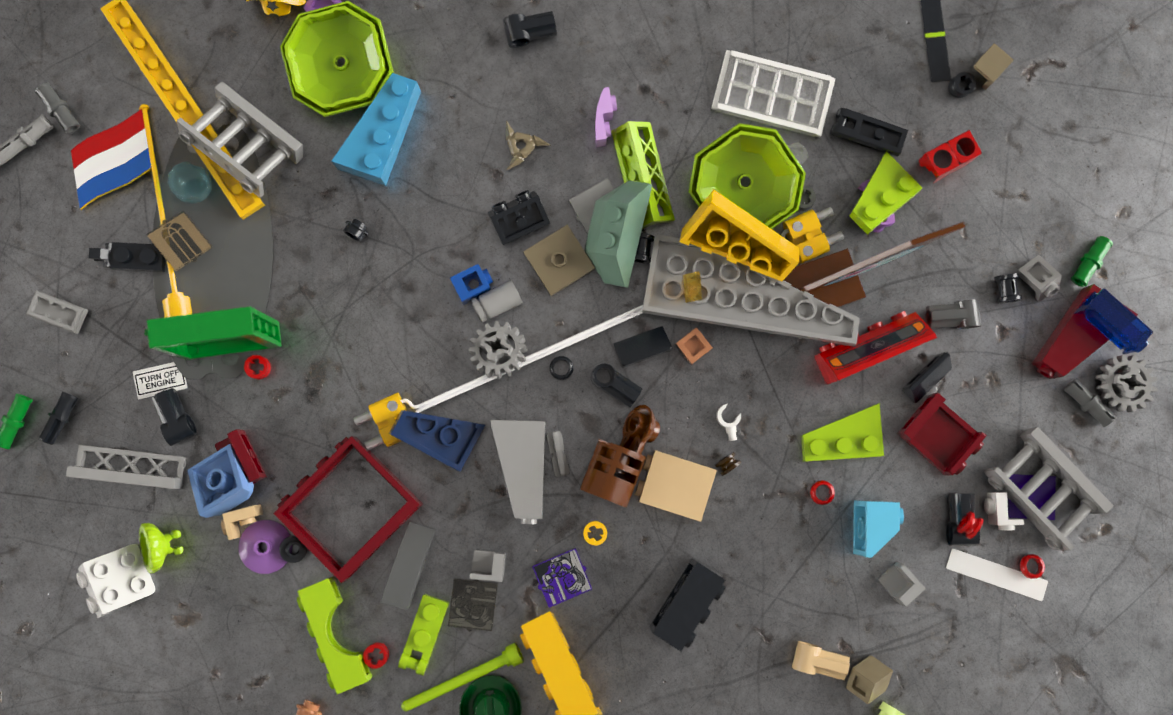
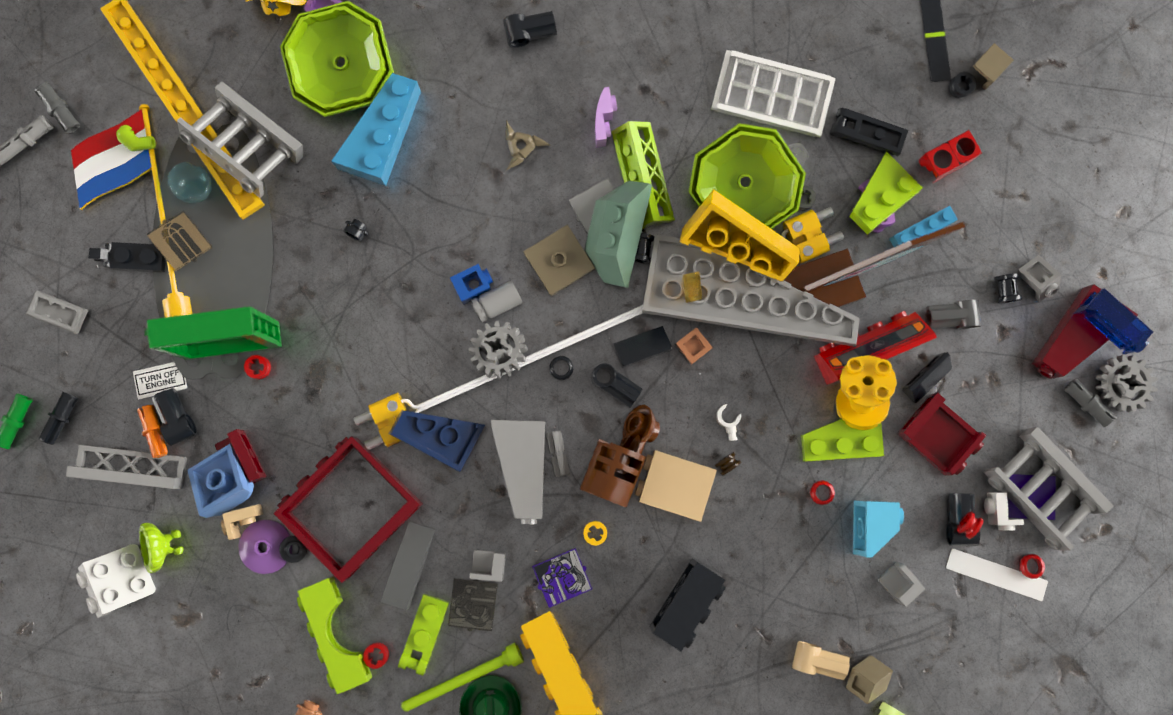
(132, 142): none -> lime arm
(152, 431): none -> orange axle
(518, 216): black bracket -> none
(865, 392): none -> yellow piece
(929, 225): none -> dark azure piece
(1091, 261): green pin -> none

